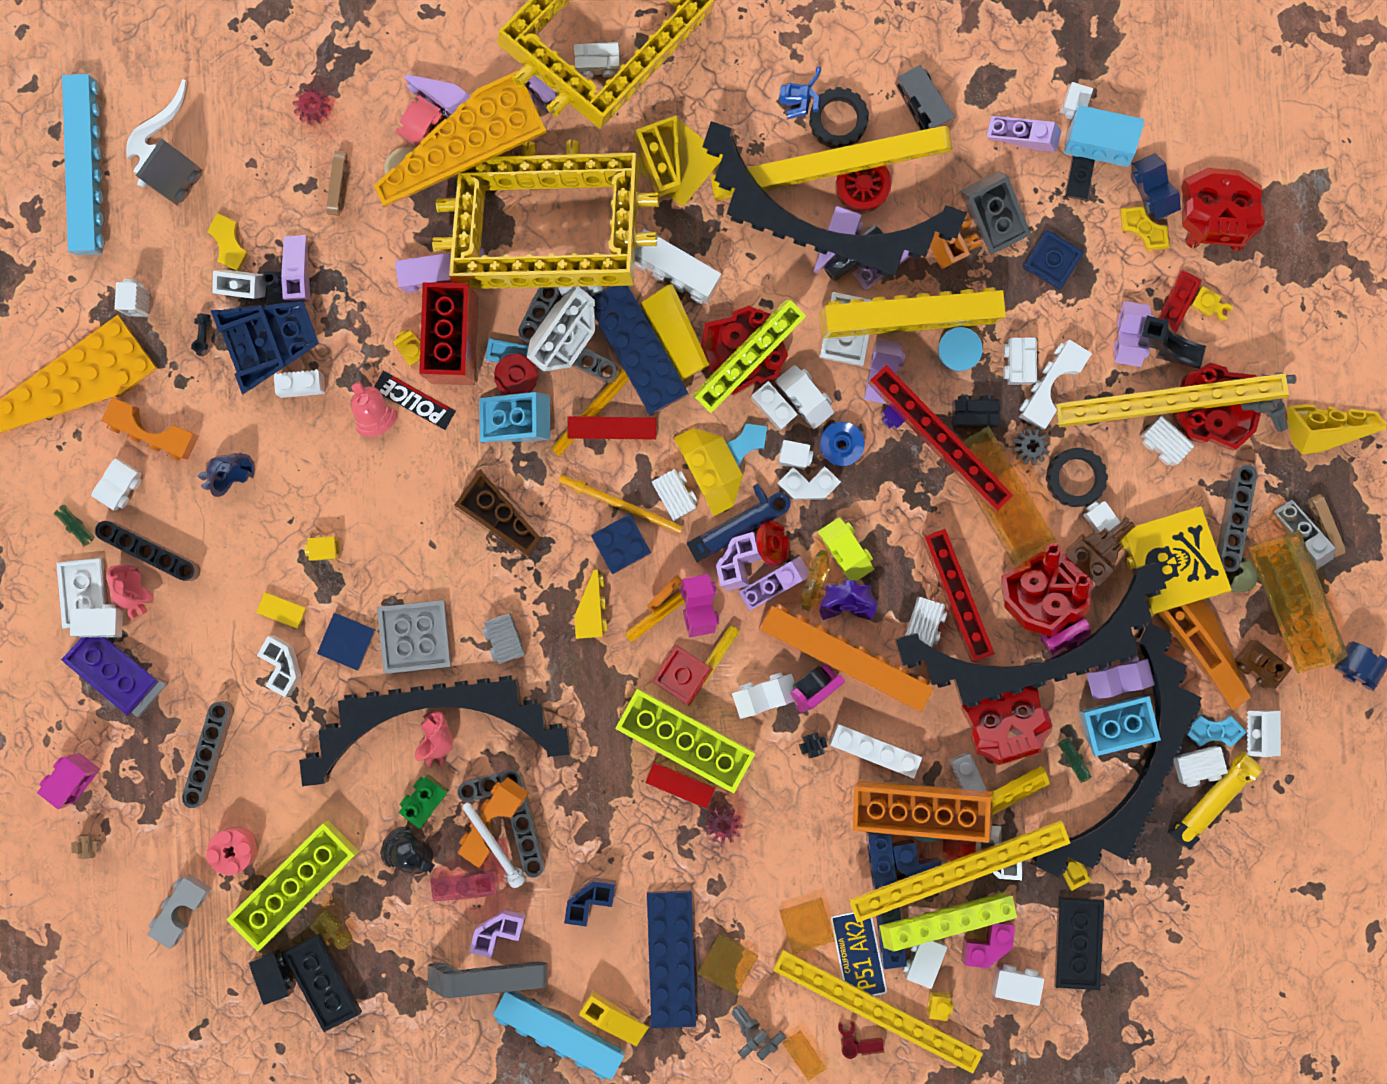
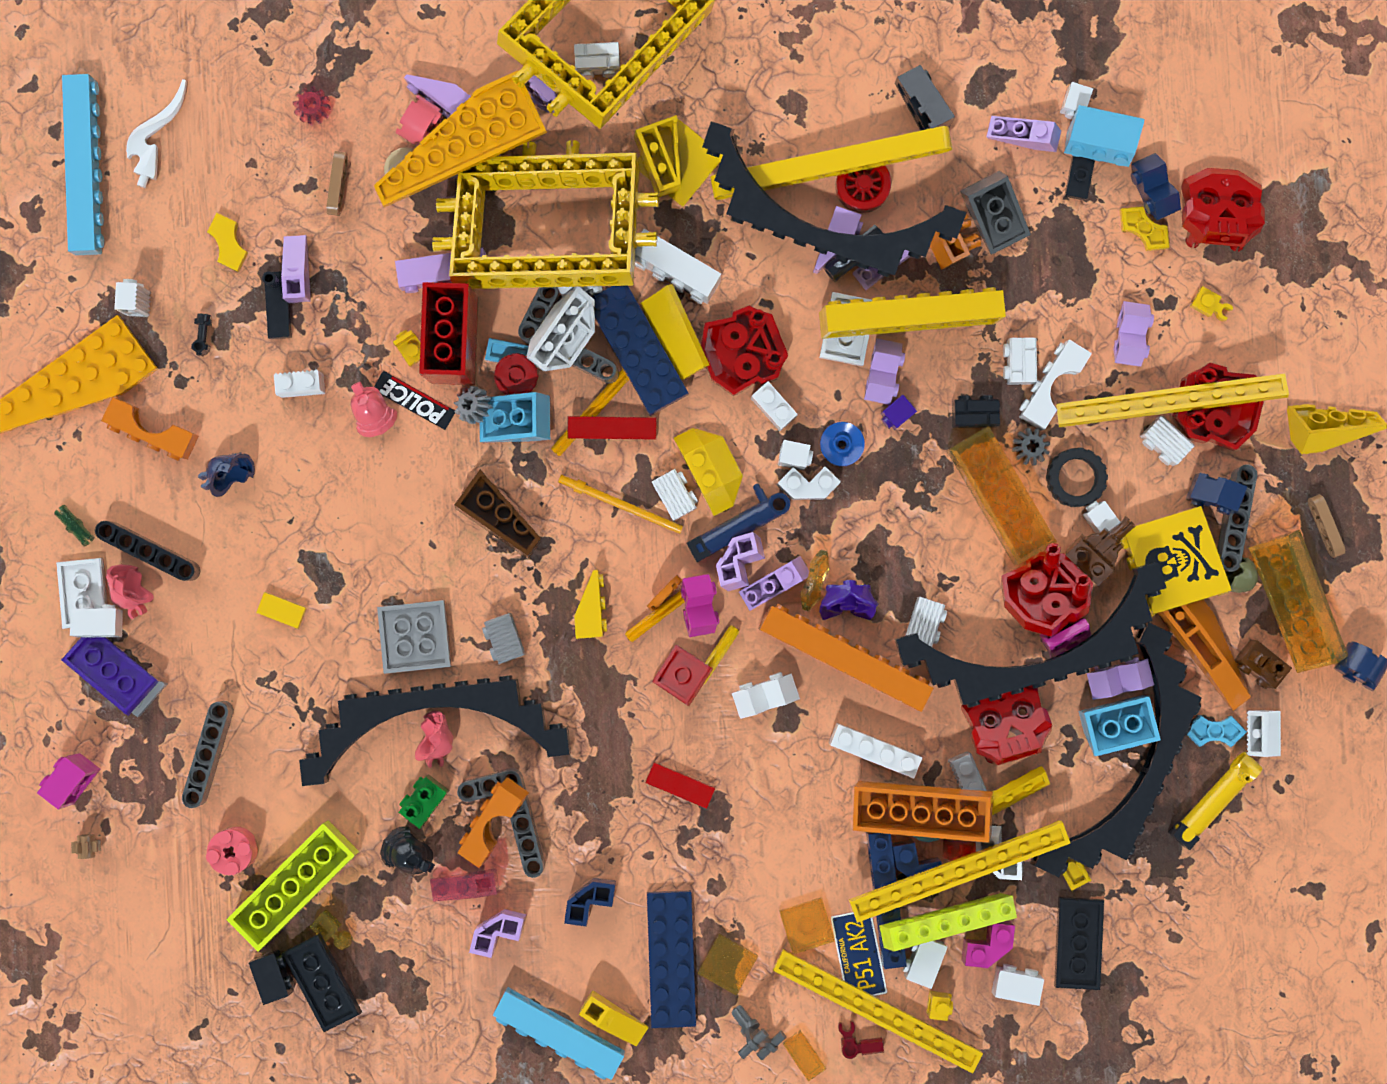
(117, 484): white brick -> none
(167, 926): light grey arch -> none
(169, 172): dark grey slope -> none
(238, 284): white brick -> none
(264, 339): dark blue wedge -> none
(287, 669): white brick -> none
(322, 548): yellow brick -> none
(346, 641): dark blue tile -> none
(473, 405): none -> light grey gear
(486, 980): dark grey beam -> none
(515, 876): white piece -> none
(621, 544): dark blue brick -> none
(685, 740): neon yellow brick -> none
(717, 829): clear pink gear -> none
(749, 355): neon yellow brick -> none
(750, 439): medium azure tile -> none
(772, 543): red tile -> none
(800, 94): blue piece -> none
(805, 396): white brick -> none
(813, 745): black gear -> none
(815, 687): piece -> none
(846, 550): neon yellow brick -> none
(853, 100): black tyre -> none
(940, 439): red brick -> none
(958, 595): red brick -> none
(960, 349): medium azure tile -> none
(1053, 259): dark blue tile -> none
(1074, 760): clear green pin -> none
(1171, 346): black arch -> none
(1180, 299): red tile -> none
(1200, 765): white brick -> none
(1218, 492): none -> dark blue brick
(1272, 408): dark grey axle -> none
(1318, 546): light grey slope -> none

